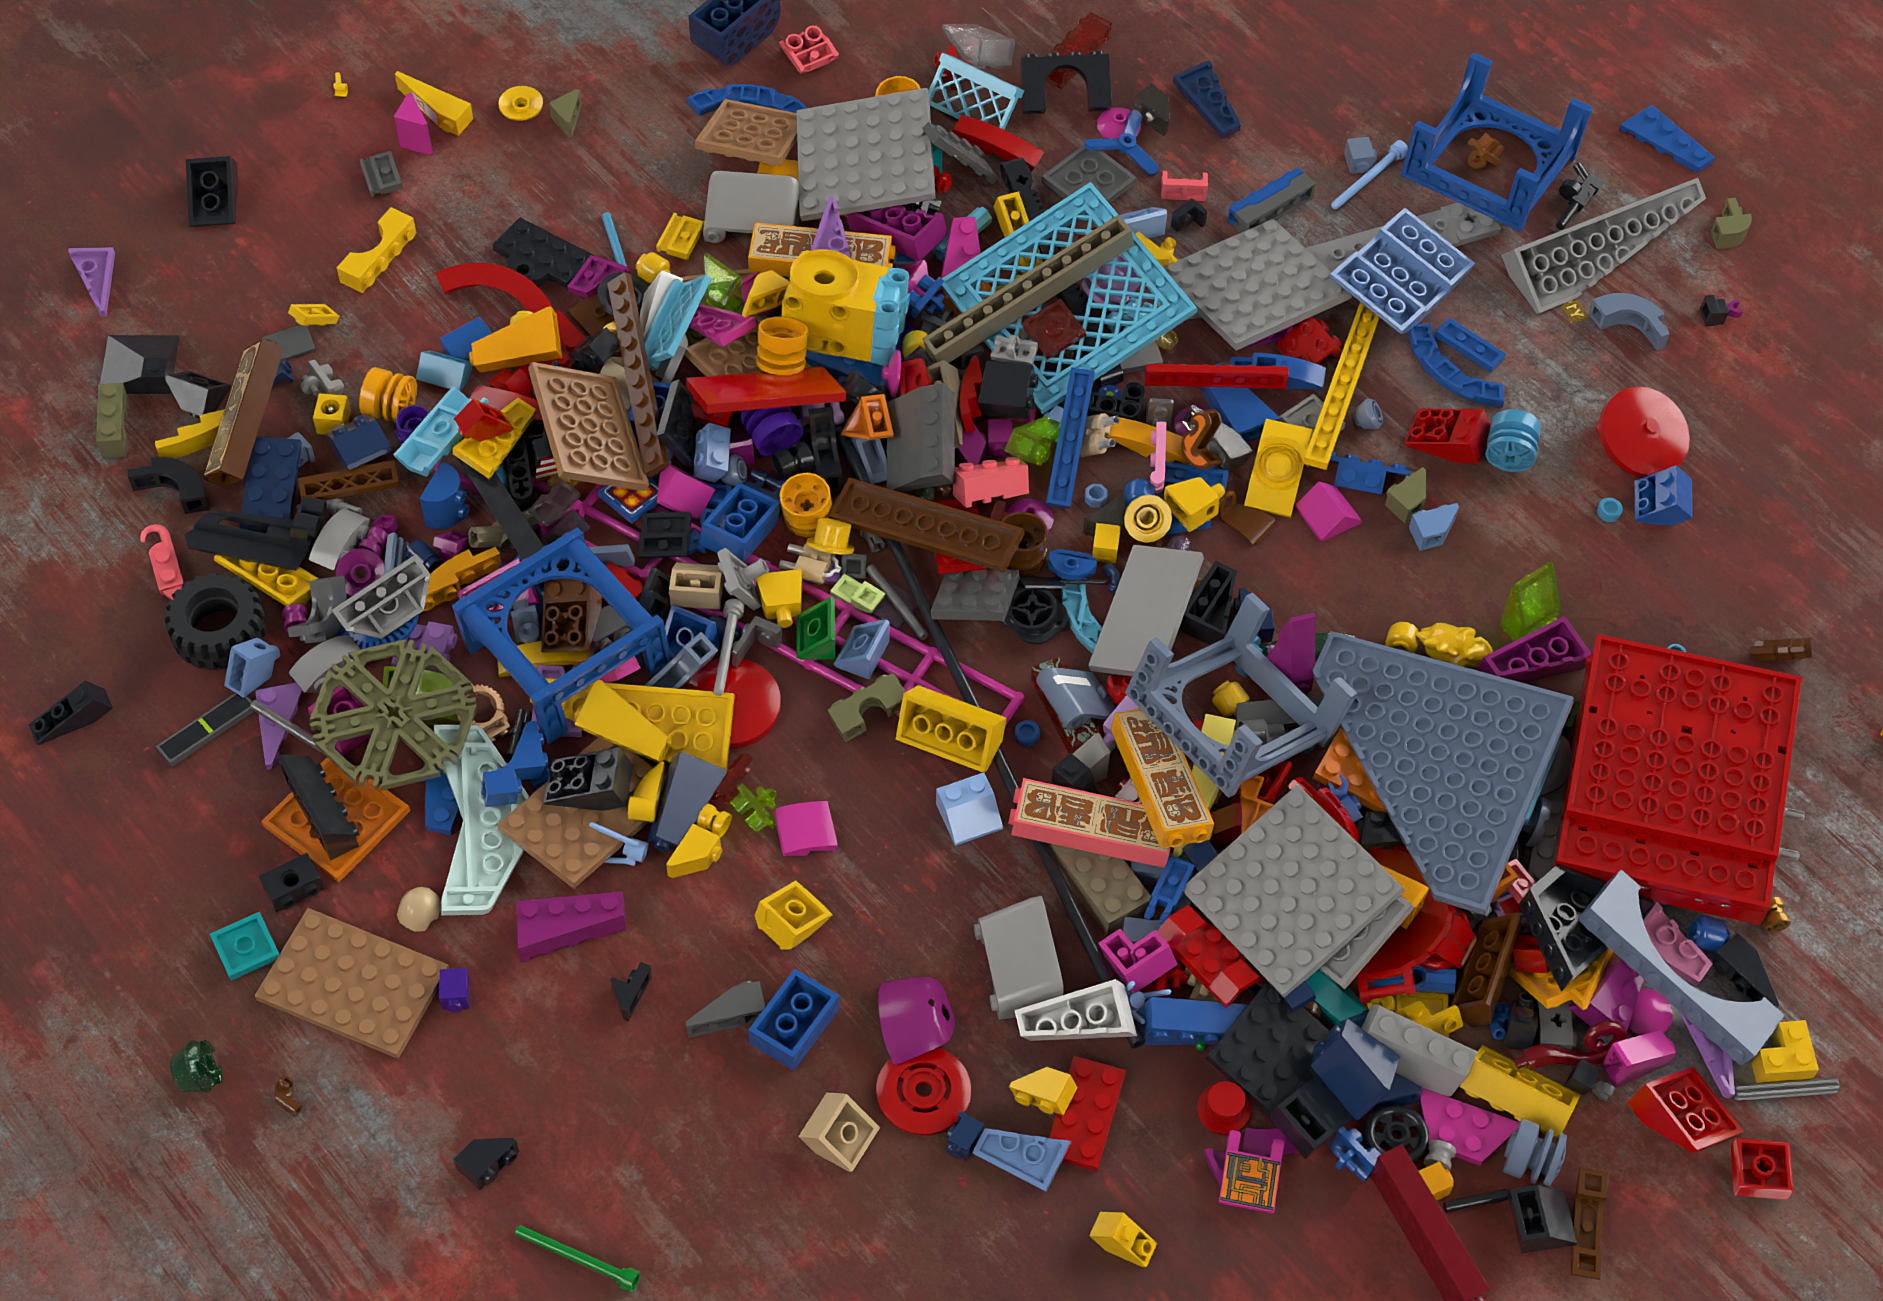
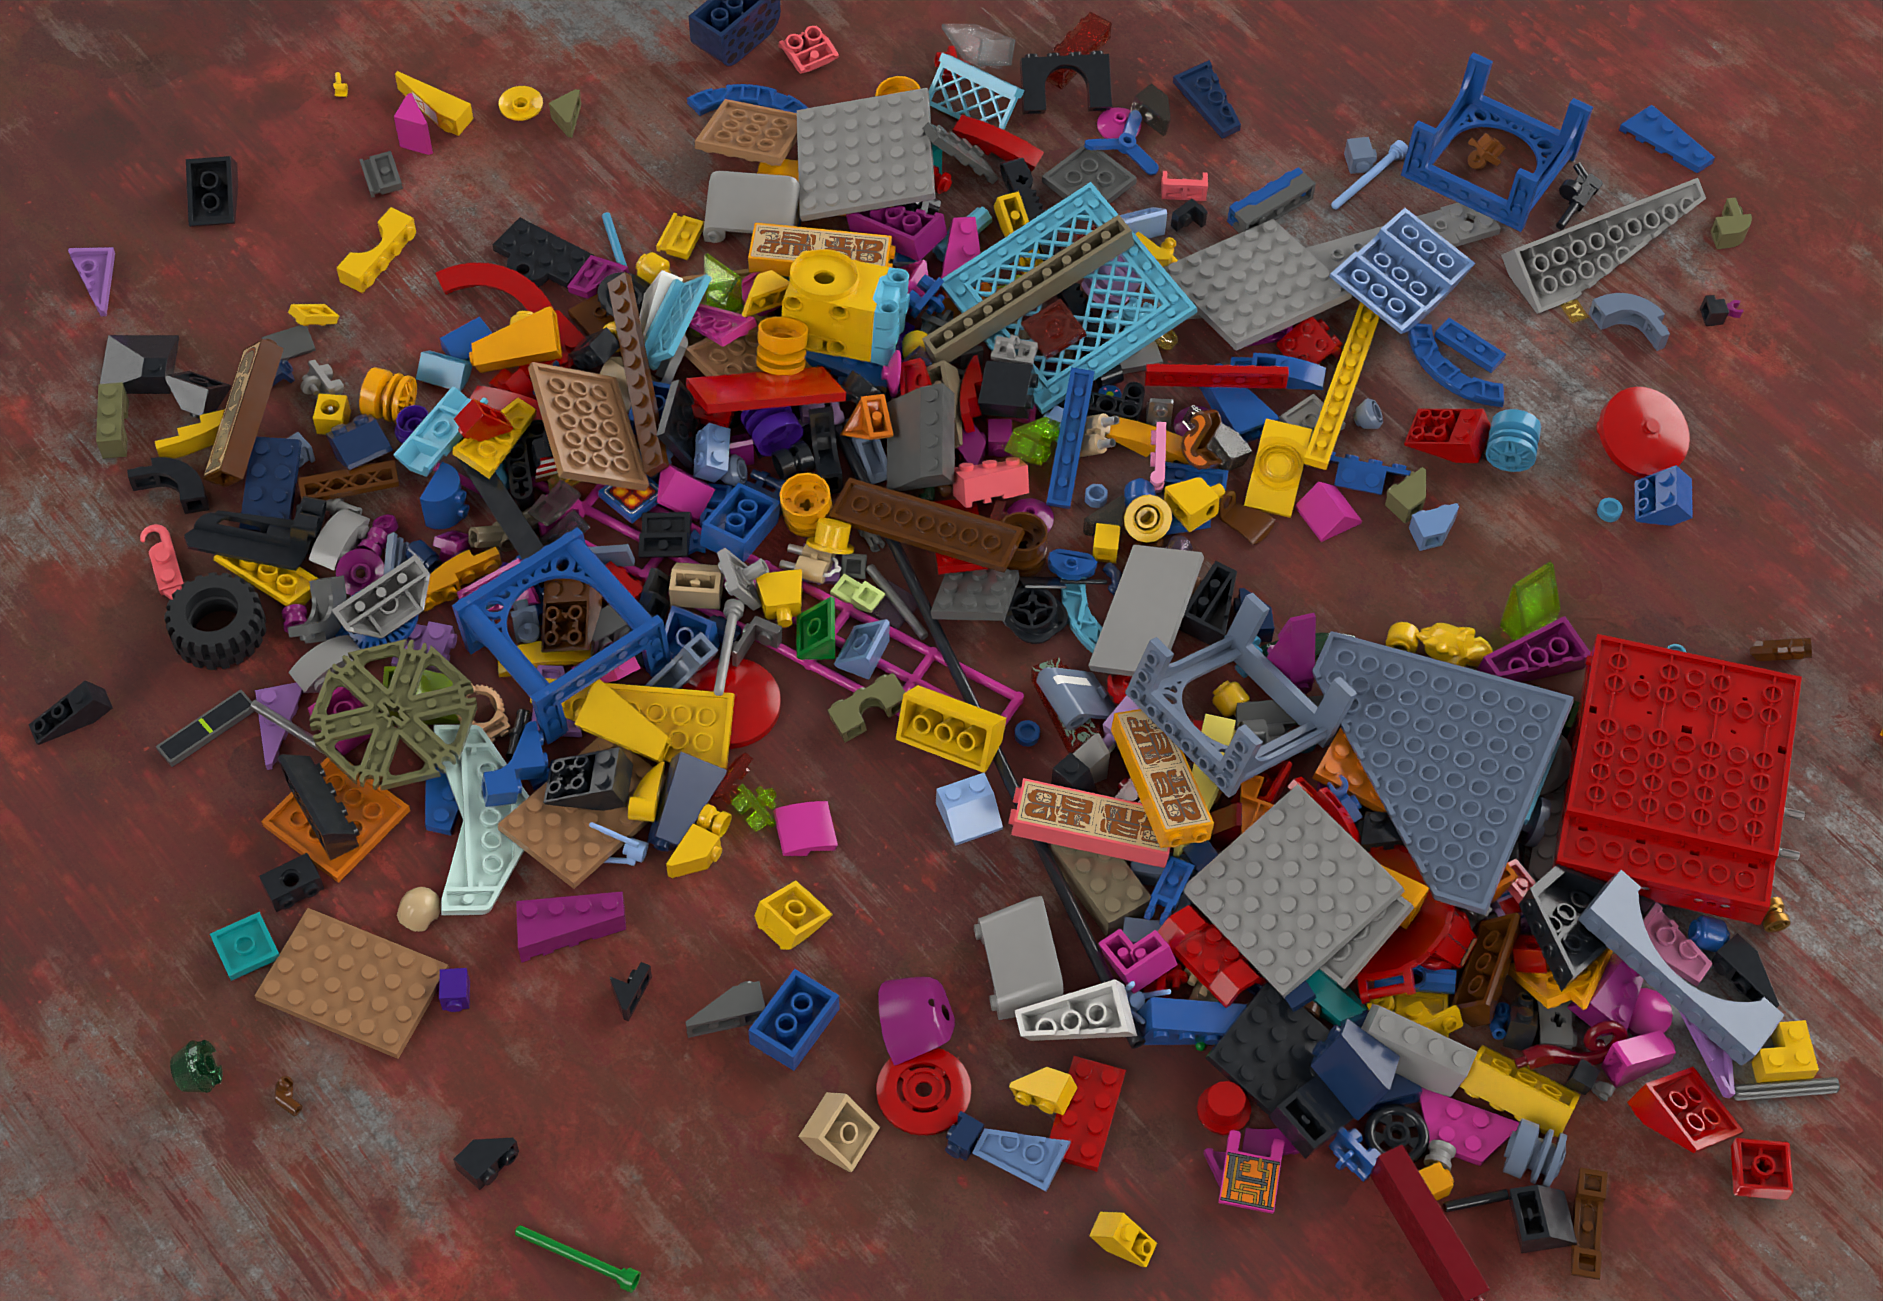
(250, 665): medium blue torso -> none
(831, 231): medium lavender wing -> none

